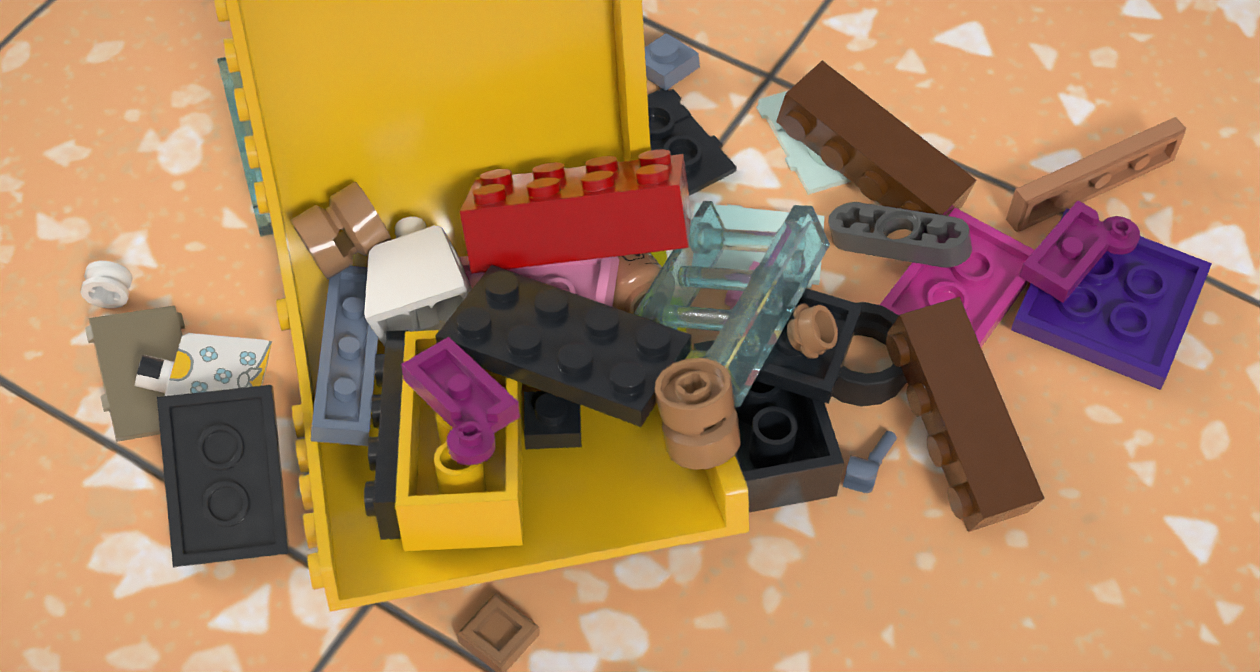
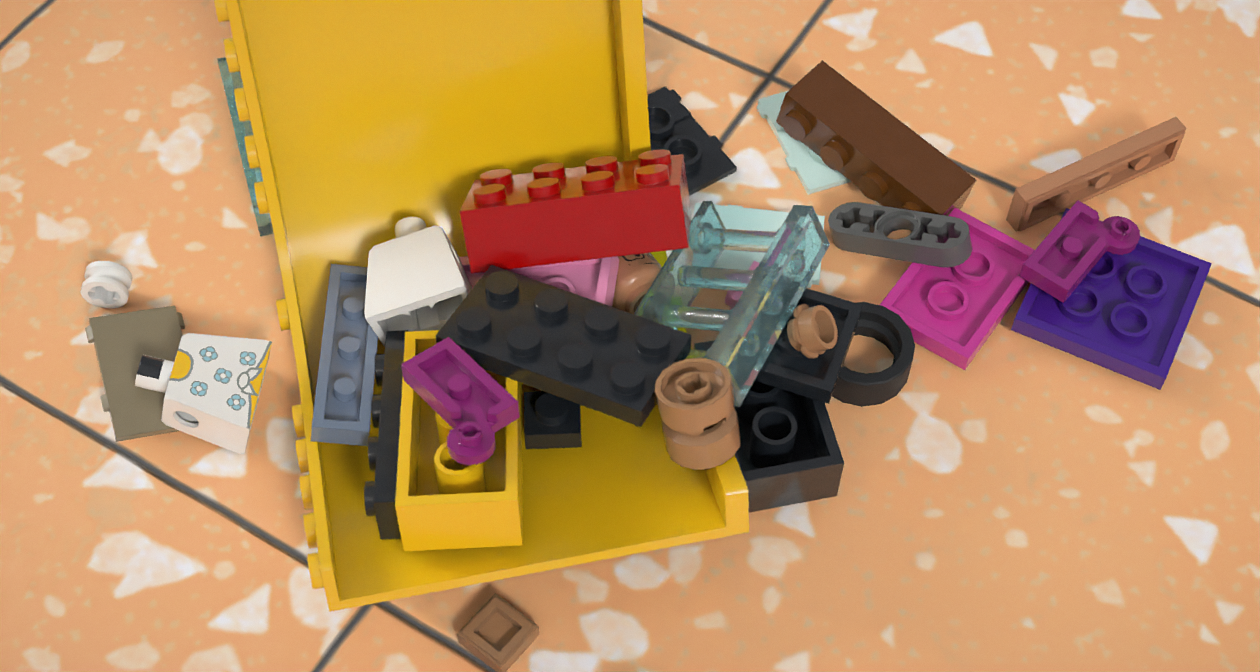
(223, 475): black plate -> none
(347, 211): medium nougat wheel -> none
(669, 61): sand blue plate -> none
(861, 472): sand blue hand -> none
(963, 415): reddish brown brick -> none

